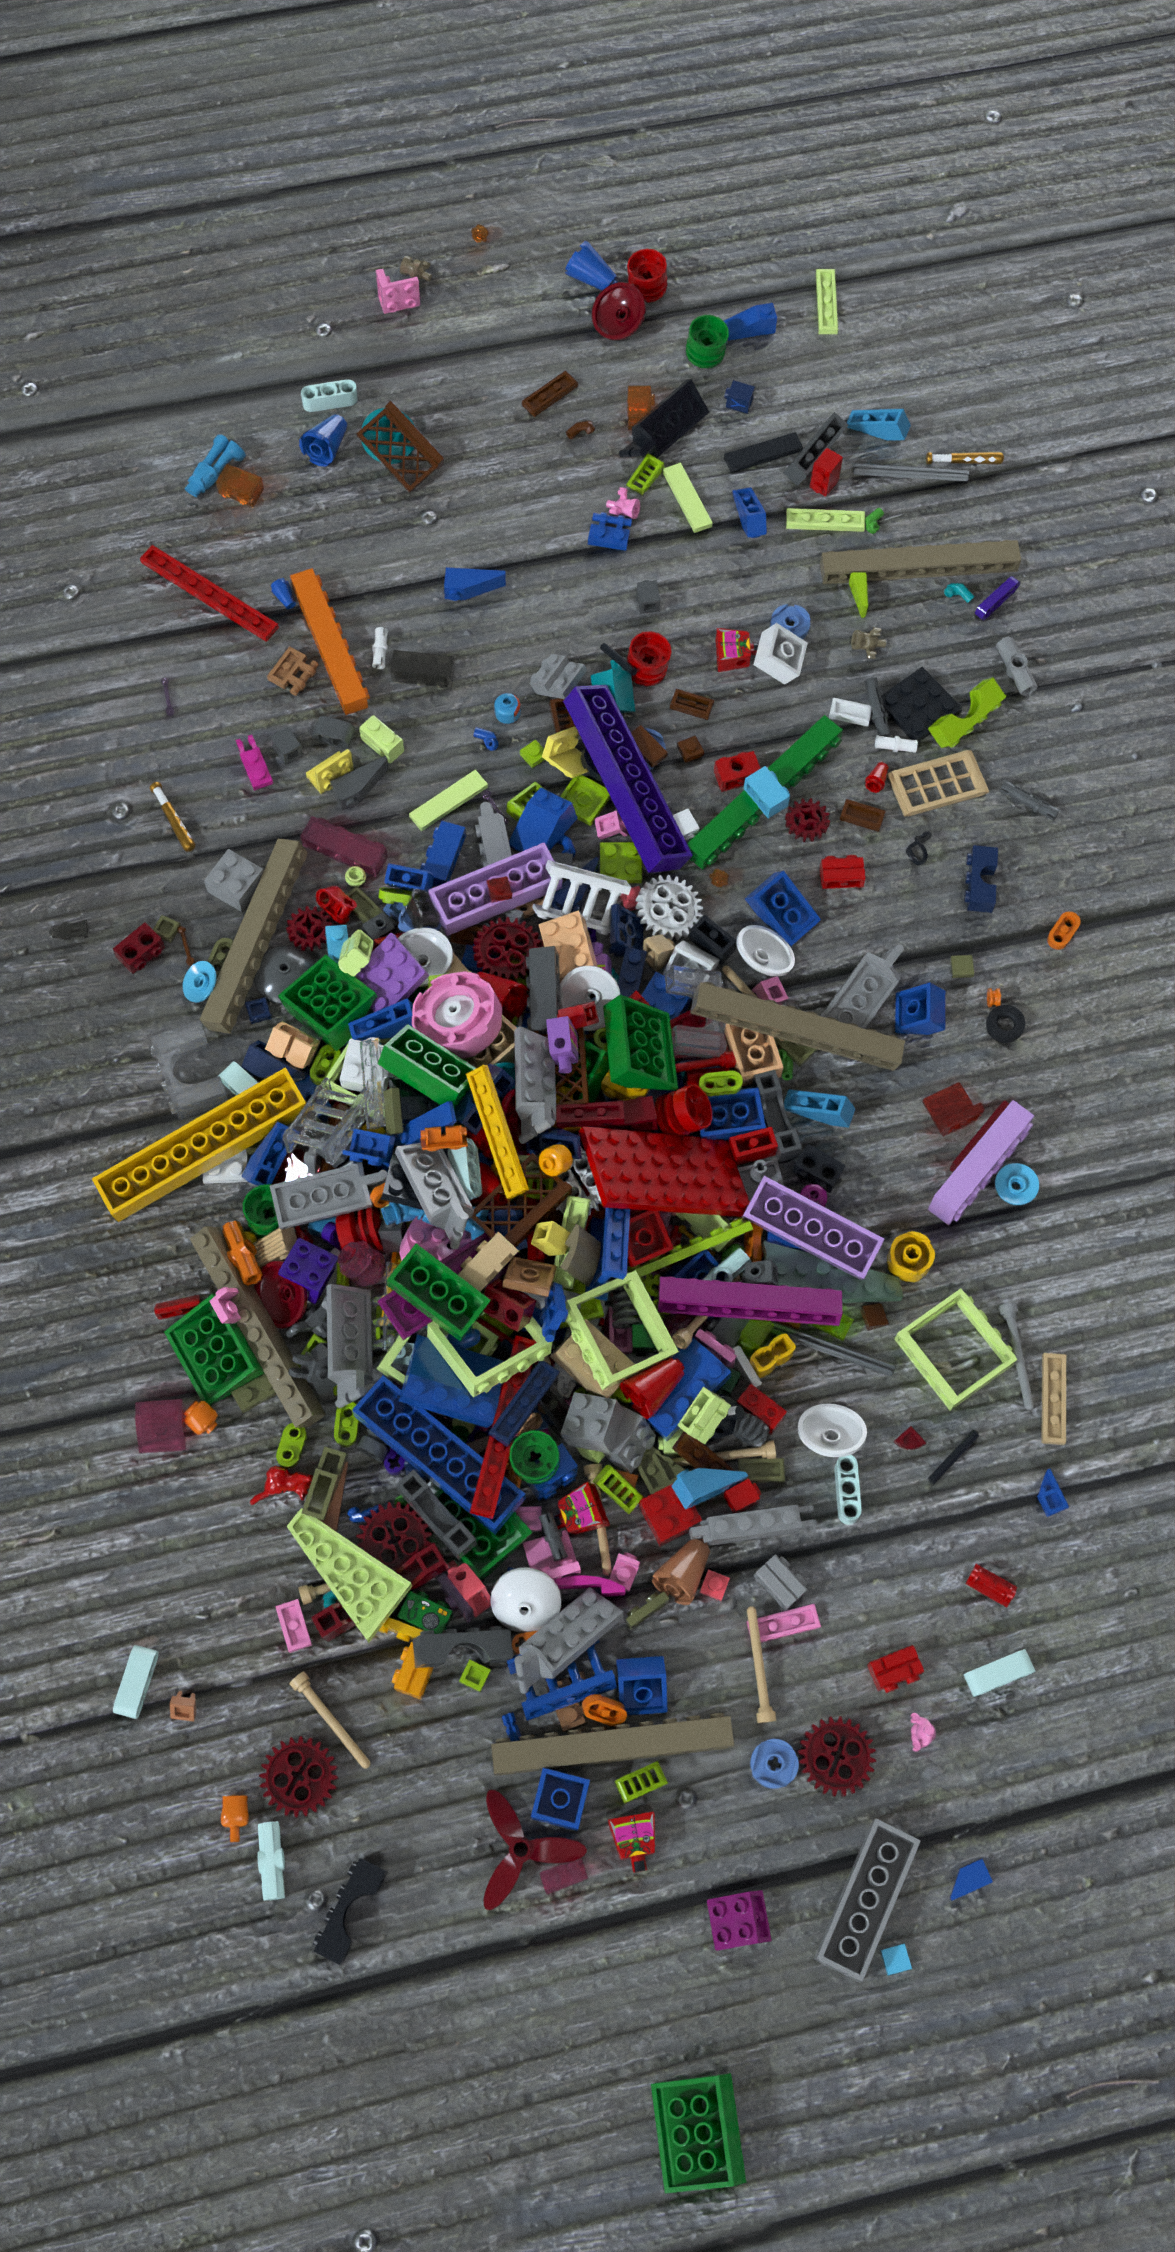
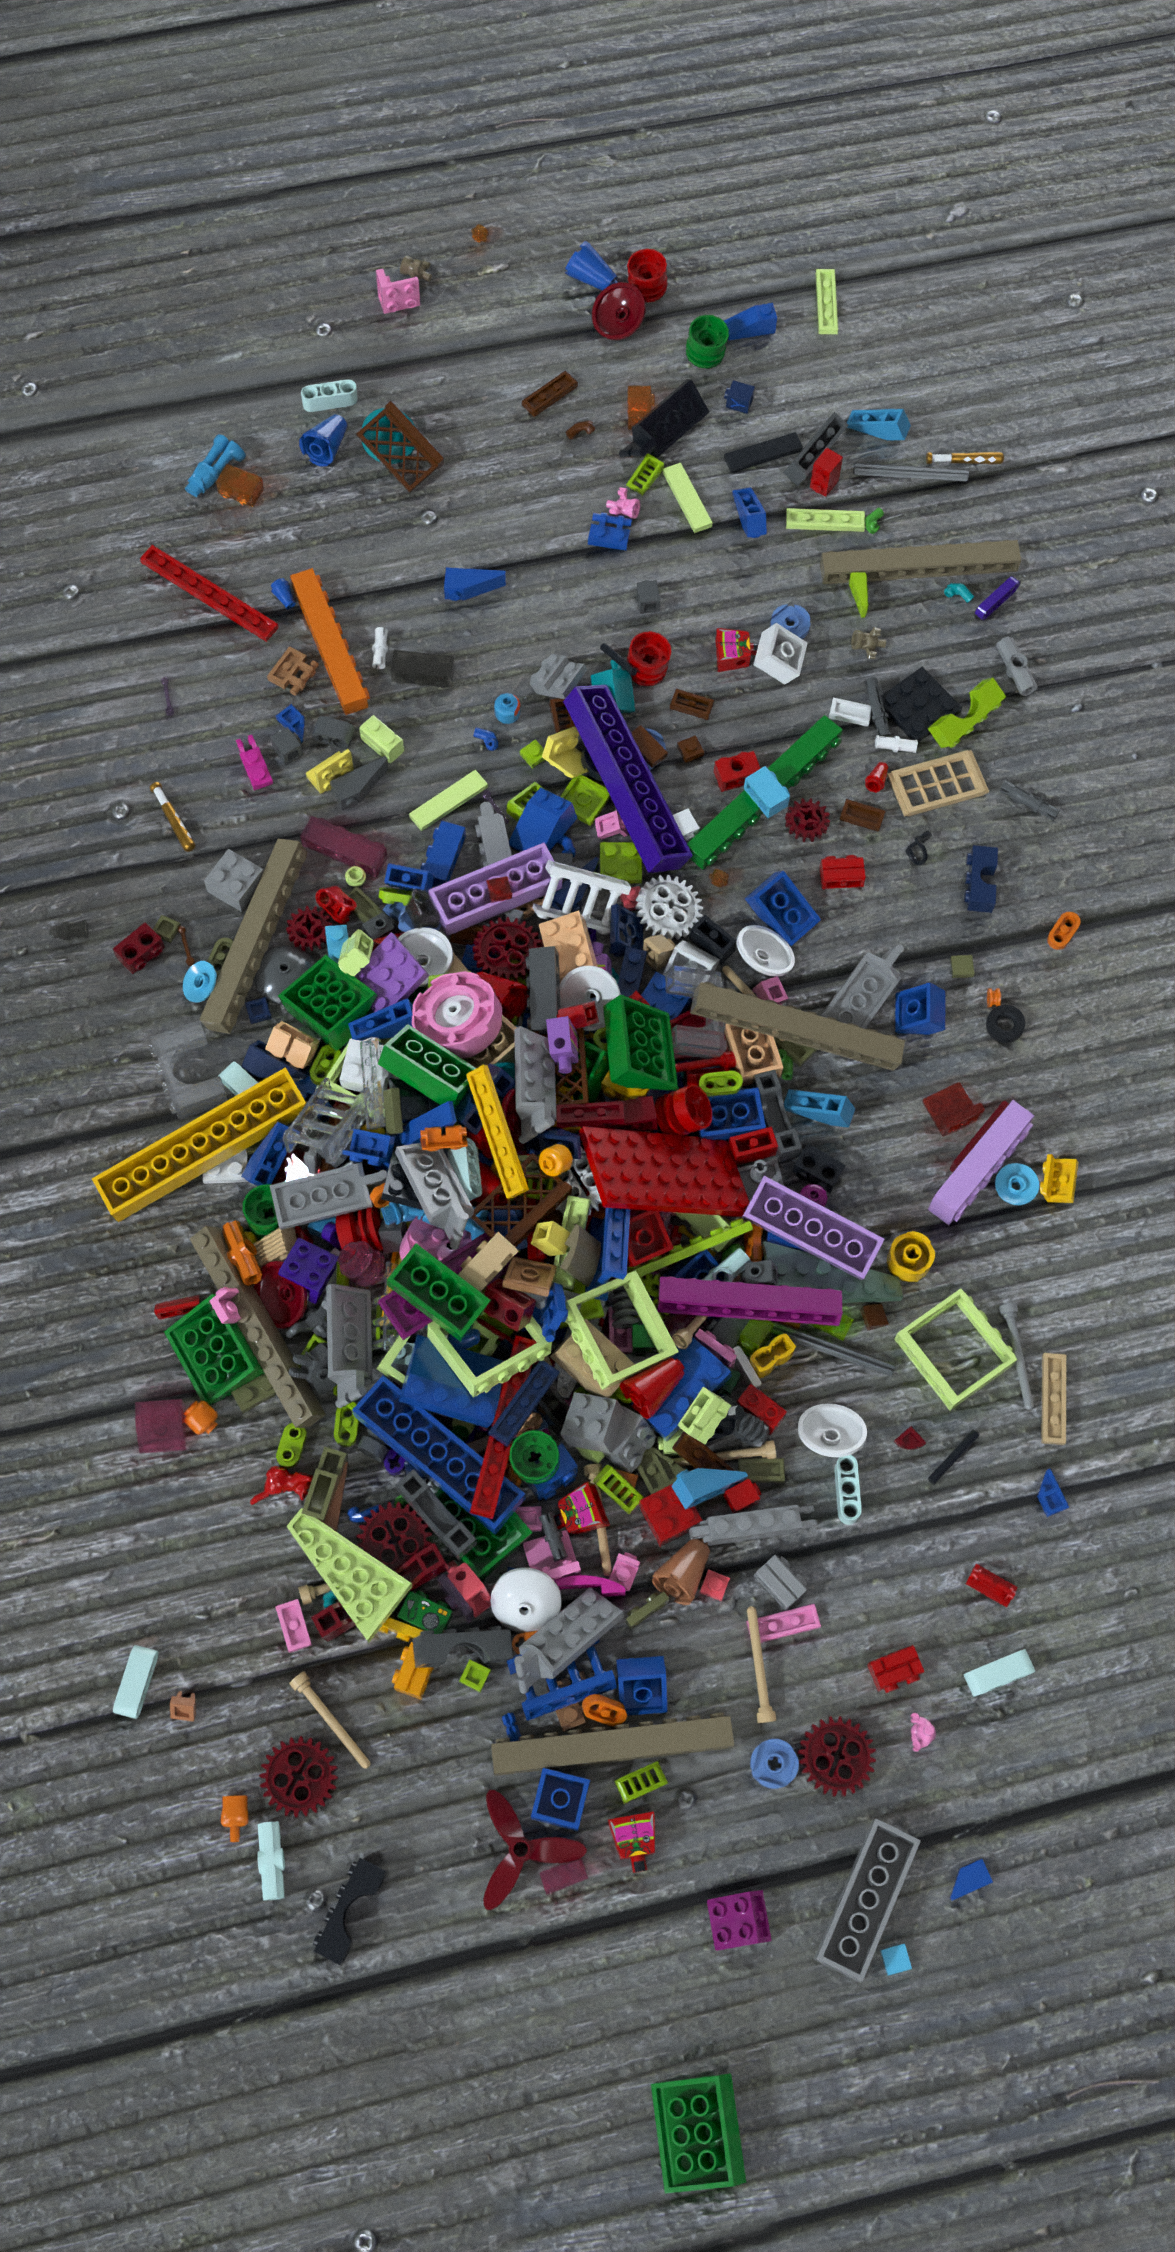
(293, 719): none -> blue tile
(1059, 1179): none -> yellow bracket

